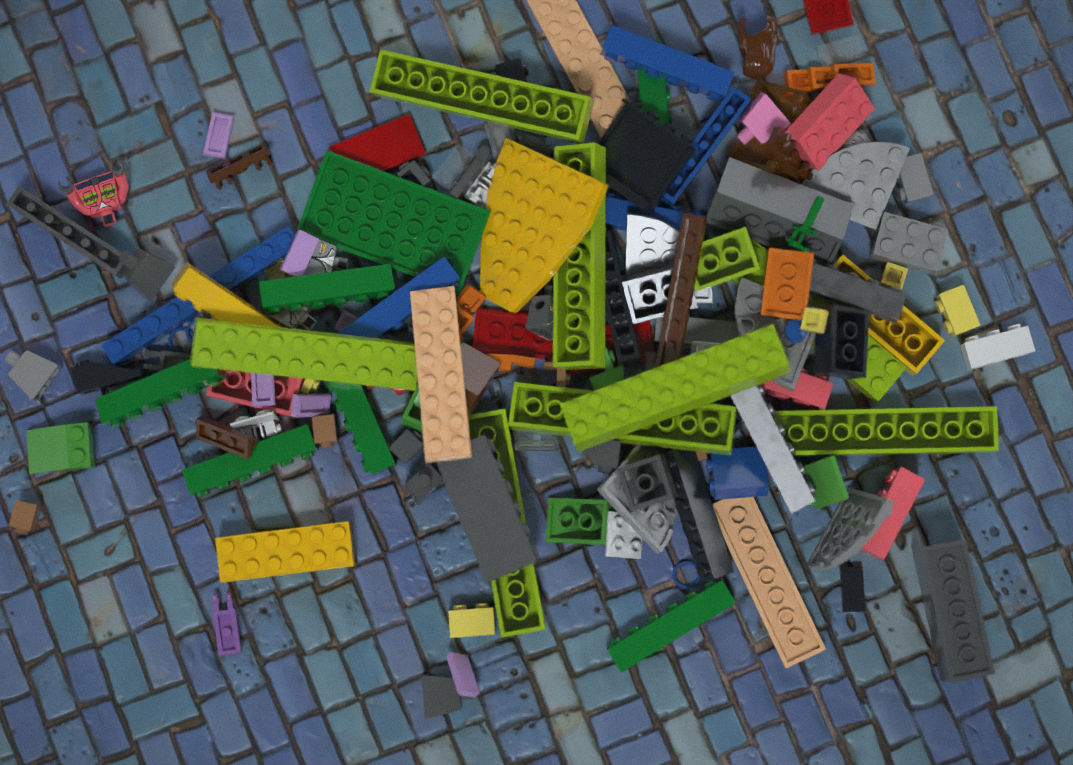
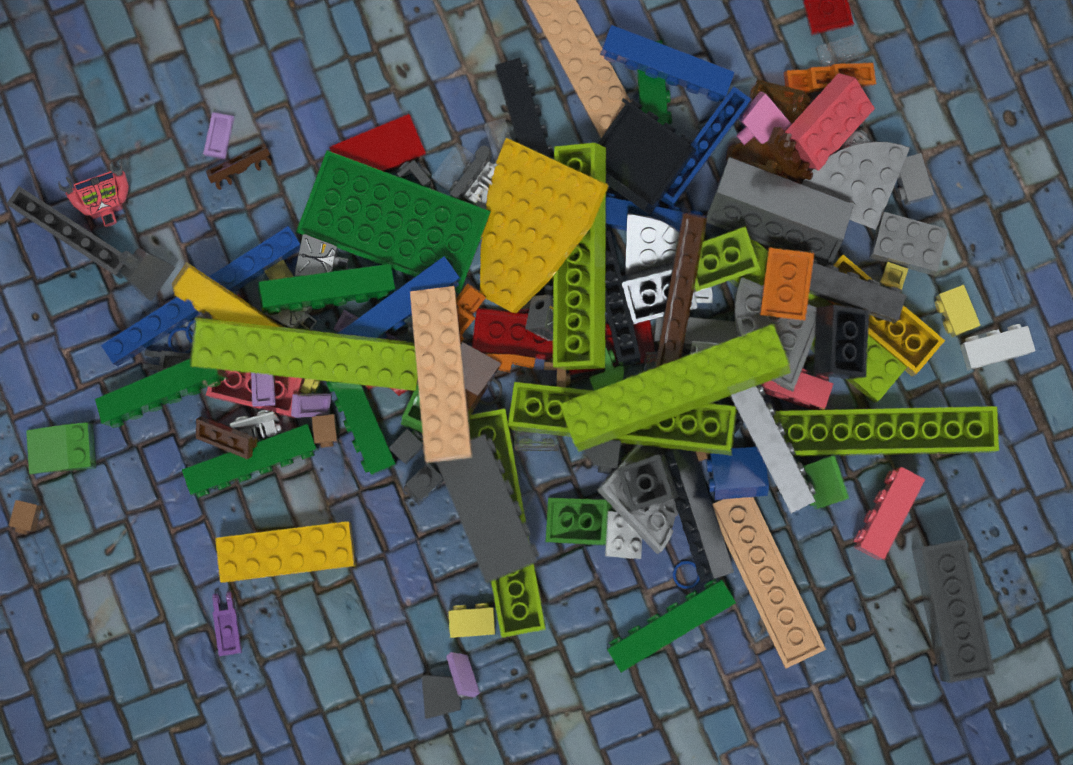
(32, 373): light grey torso -> none
(95, 376): black slope -> none
(299, 254): lavender tile -> none
(482, 96): lime brick -> none
(758, 49): reddish brown hair -> none
(794, 333): blue tile -> none
(806, 227): green piece -> none
(814, 320): light yellow plate -> none
(850, 528): light grey plate -> none
(852, 589): black tile -> none

